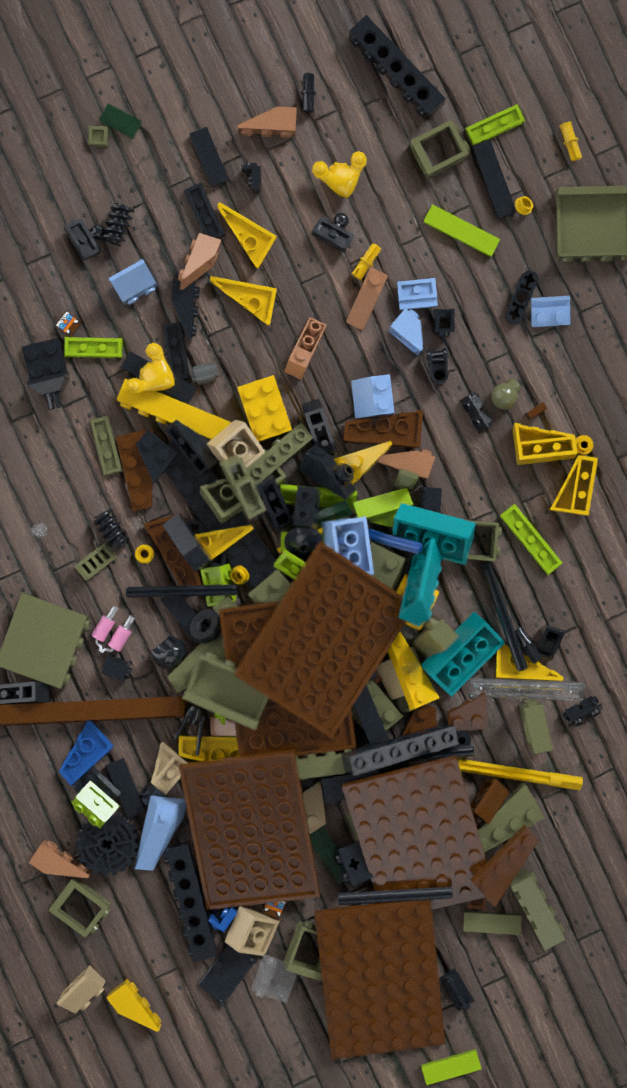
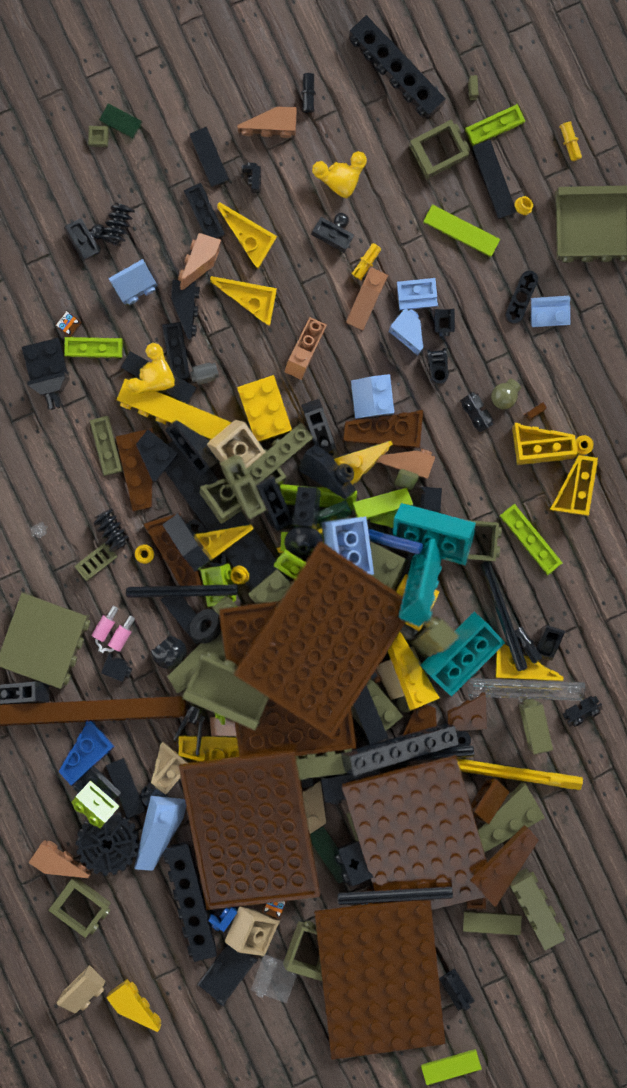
(473, 87): none -> olive tile

